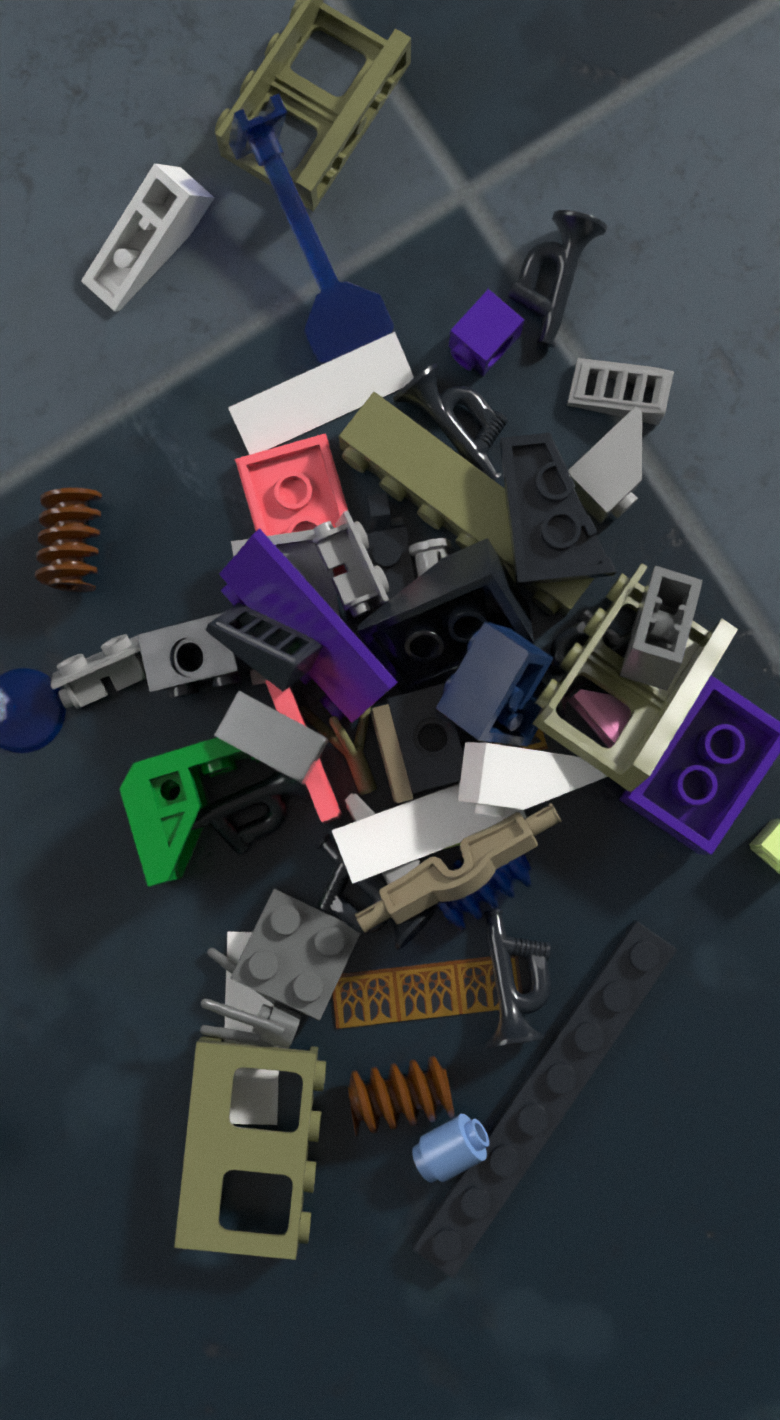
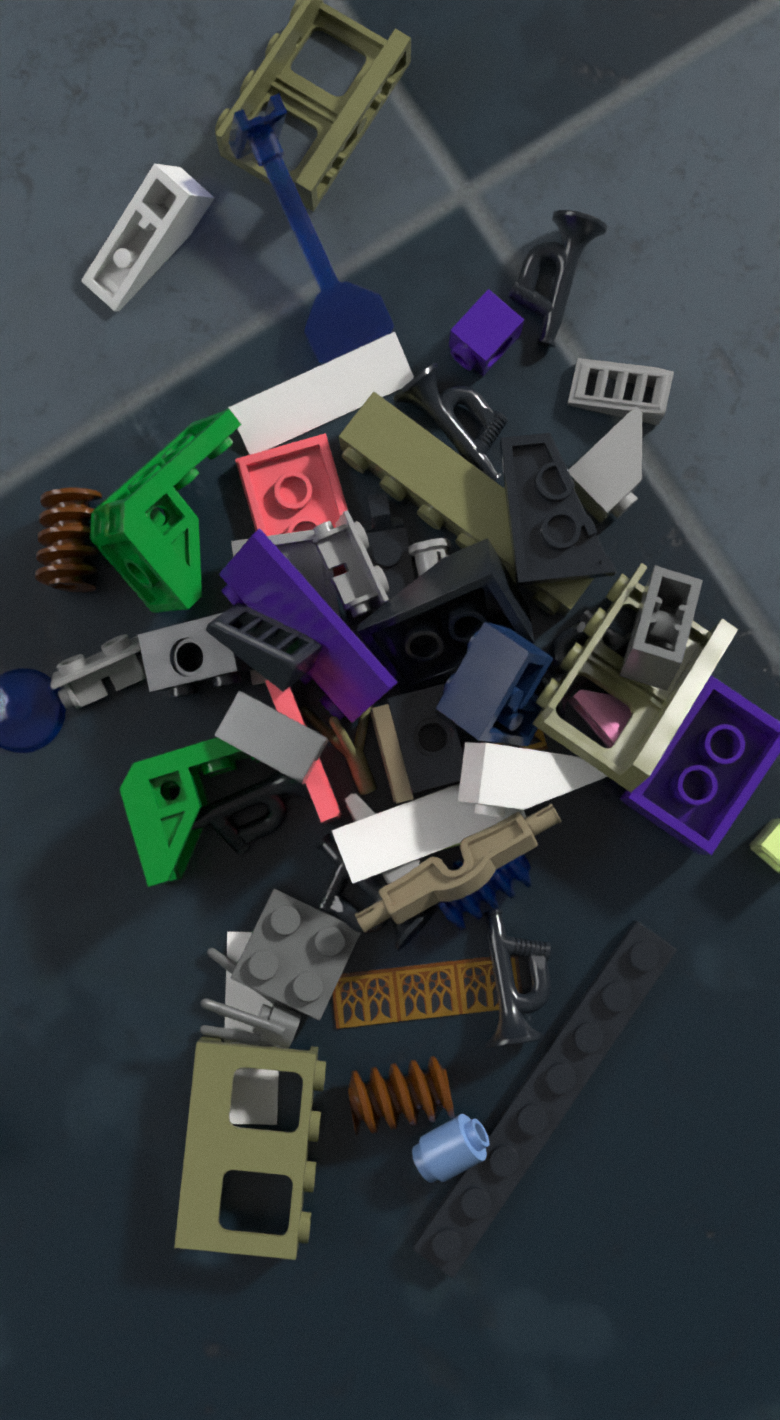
(155, 552): none -> green bracket

